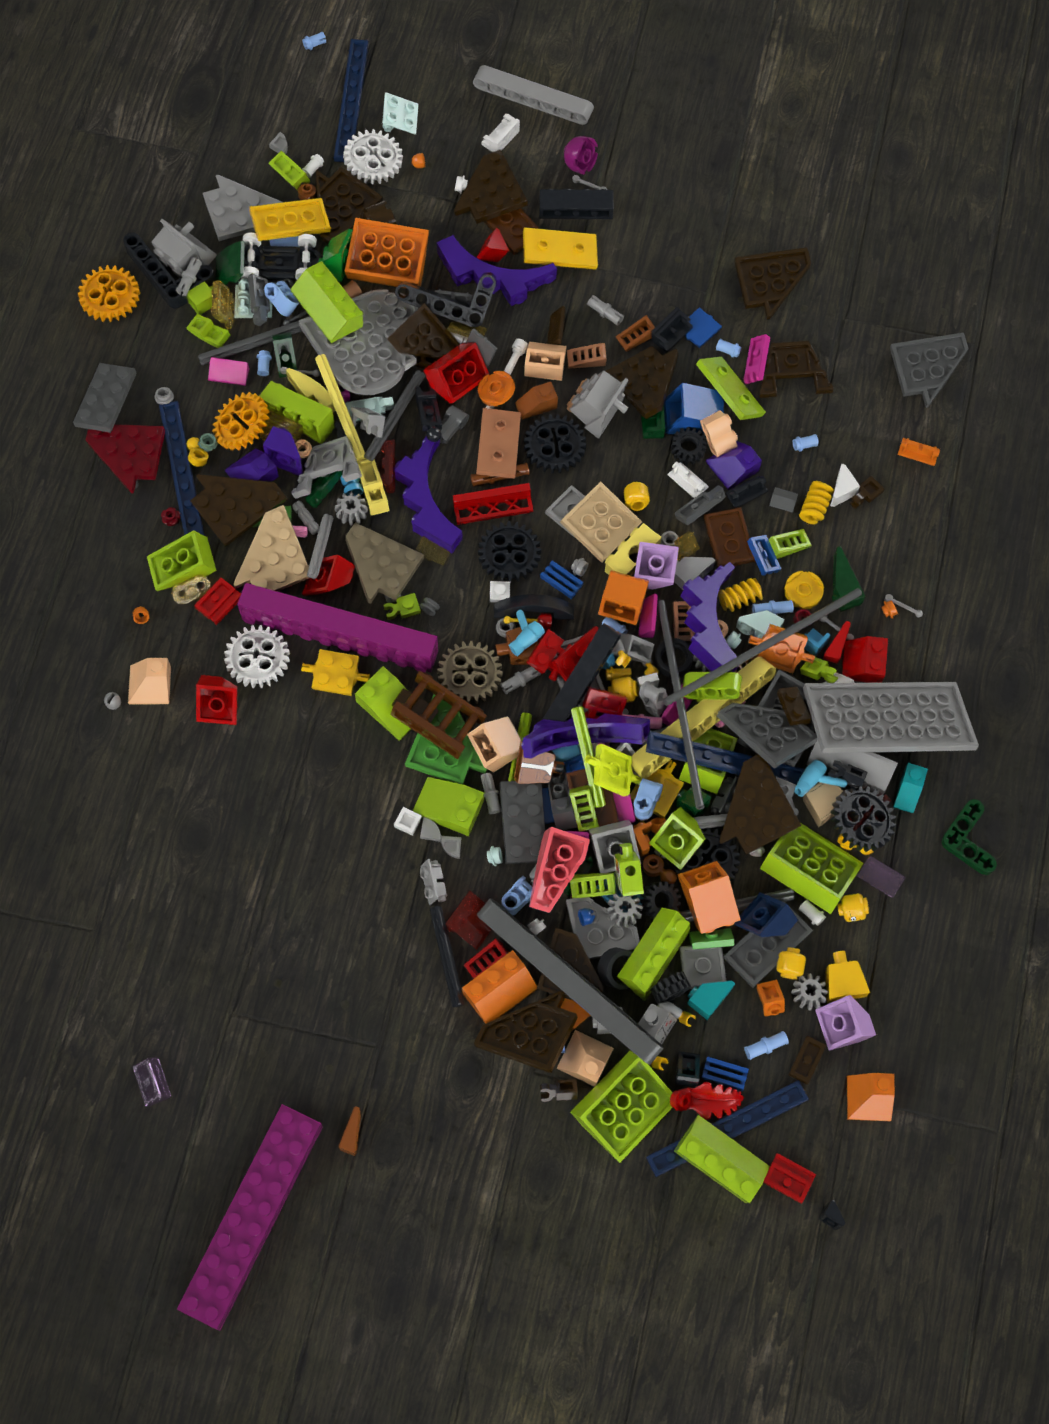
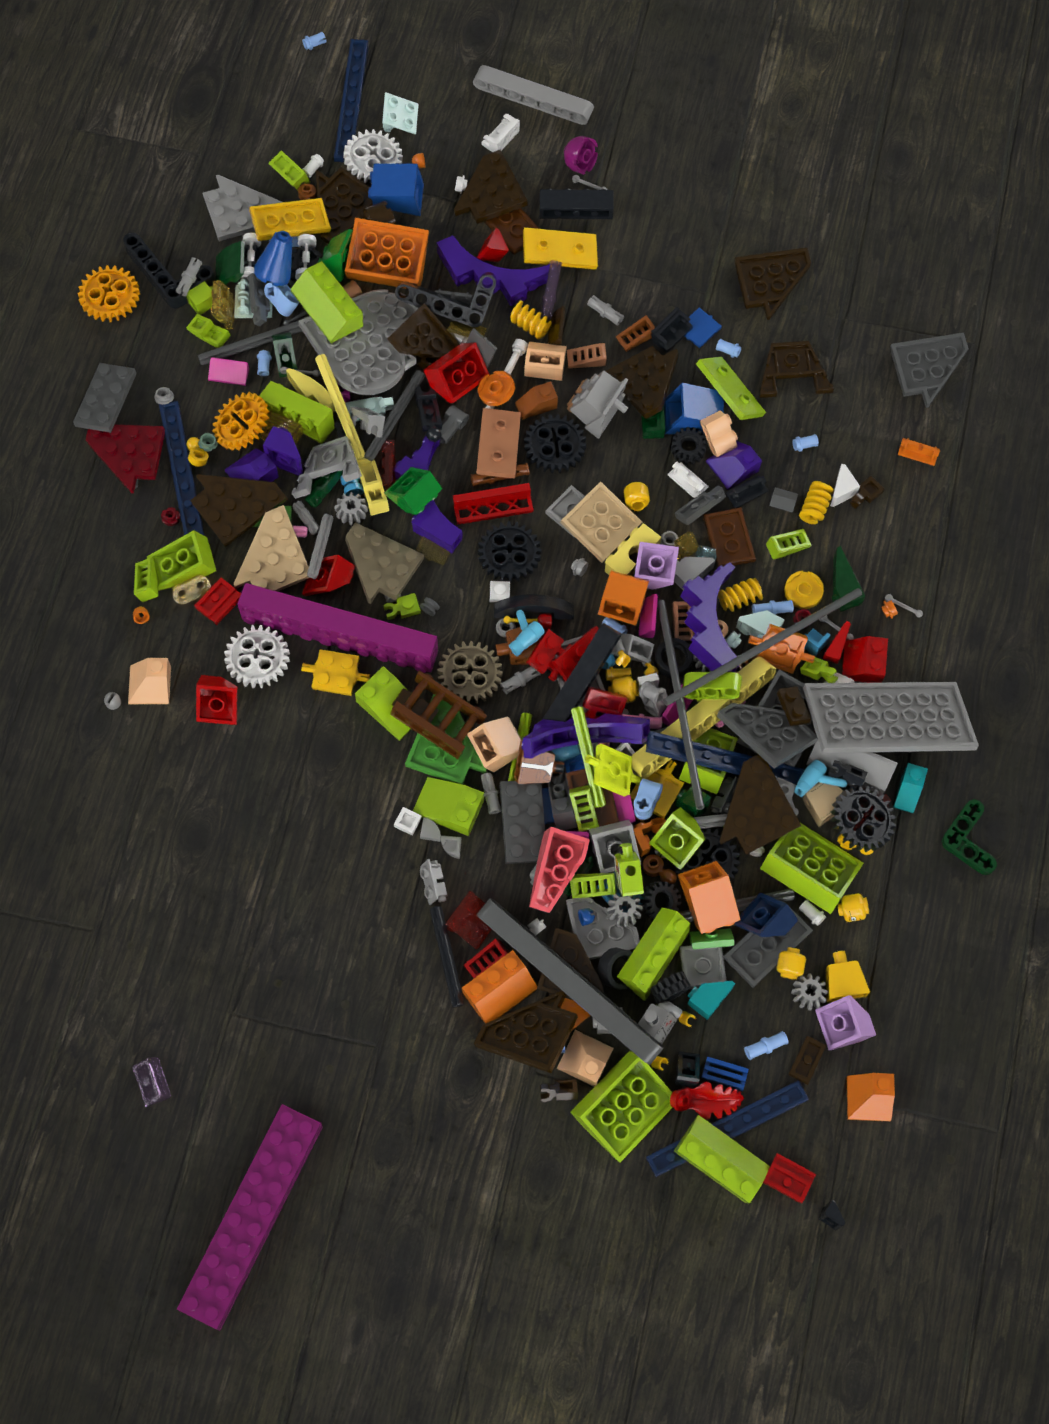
(150, 590): none -> lime slope
(177, 247): light grey piece -> none
(276, 260): none -> blue cone
(279, 143): light grey tile -> none
(303, 444): light nougat plate -> none
(350, 1137): dark orange slope -> none
(397, 185): none -> blue slope
(414, 490): none -> green slope
(495, 856): light aqua plate -> none
(519, 893): light blue piece -> none
(530, 321): none -> yellow piece
(549, 569): blue tile -> none
(551, 287): none -> clear purple pin
(704, 551): none -> clear light blue hose
(756, 359): dark pink hinge -> none
(761, 555): blue tile -> none
(771, 998): orange bracket -> none
(881, 876): clear purple slope -> none

